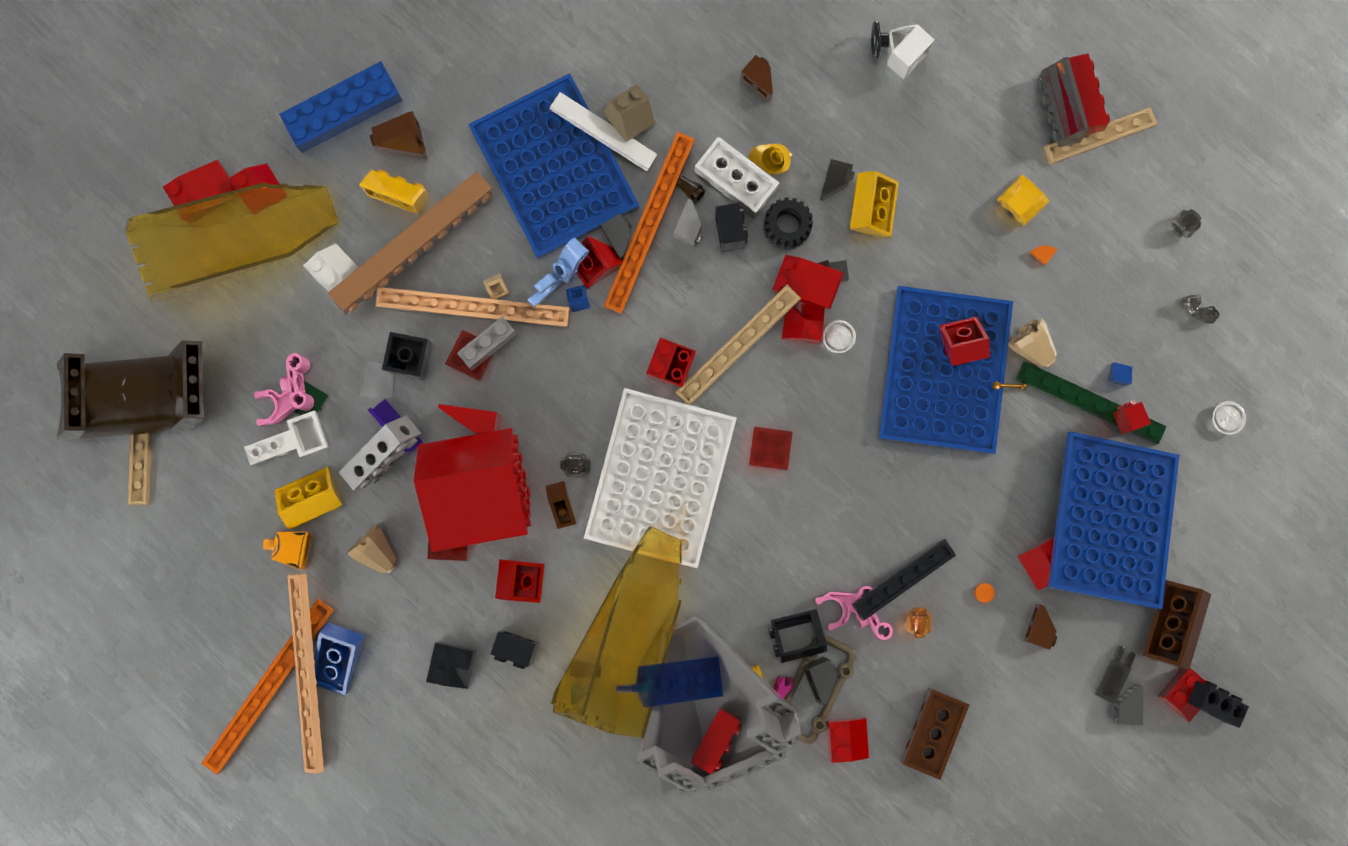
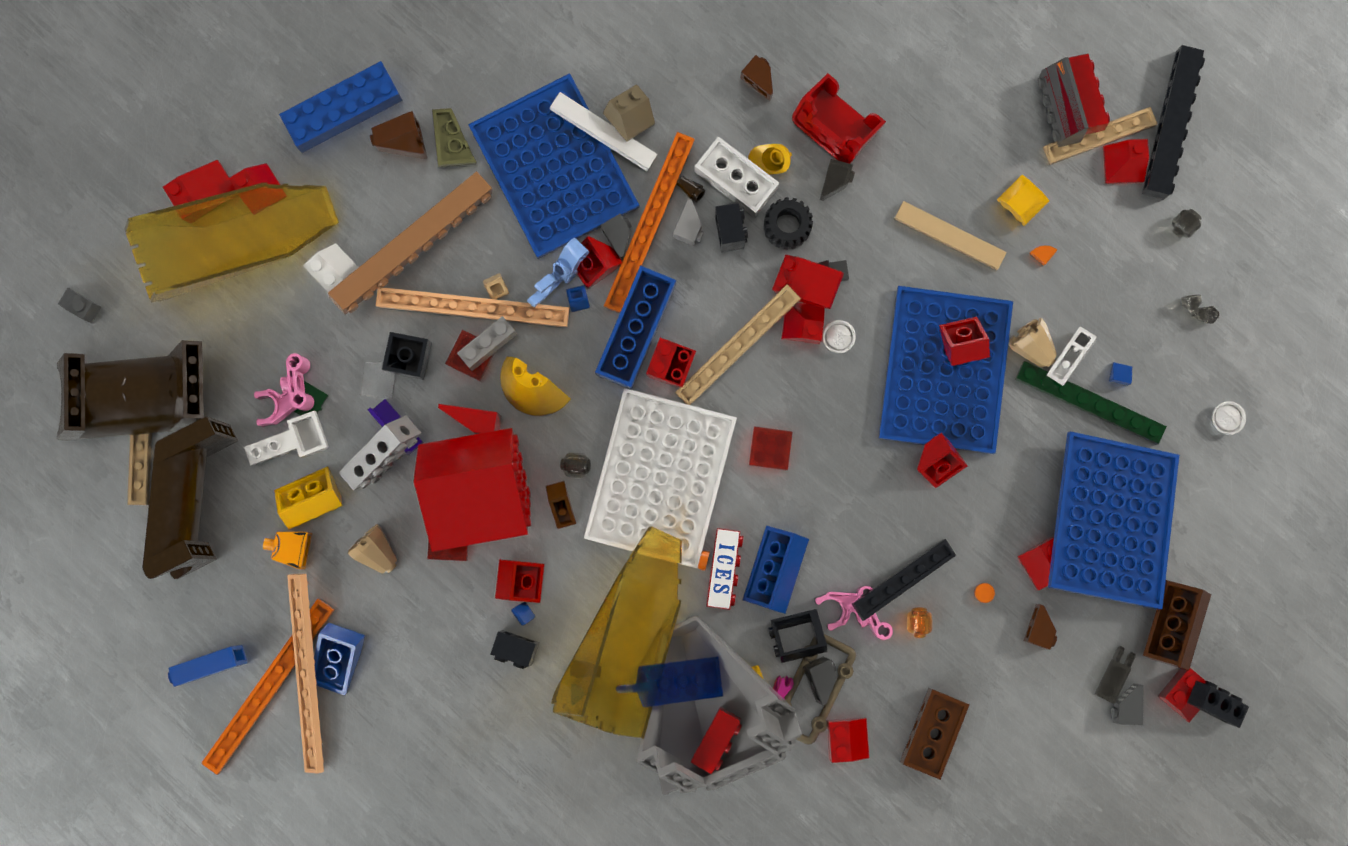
(79, 305): none -> dark grey slope
(178, 498): none -> dark brown piece
(207, 665): none -> blue slope
(394, 190): yellow slope -> none
(450, 143): none -> olive wing
(451, 665): black slope -> none
(523, 613): none -> blue slope
(530, 392): none -> yellow cone
(635, 327): none -> blue brick
(703, 560): none -> orange tile
(723, 569): none -> white brick
(775, 569): none -> blue slope
(834, 122): none -> red windscreen
(874, 204): yellow slope -> none
(904, 46): white piece -> none
(940, 461): none -> red slope
(950, 235): none -> tan tile
(996, 385): pearl gold hinge -> none
(1072, 356): none -> white slope
(1126, 161): none -> red slope
(1131, 417): red brick -> none
(1173, 122): none -> black brick

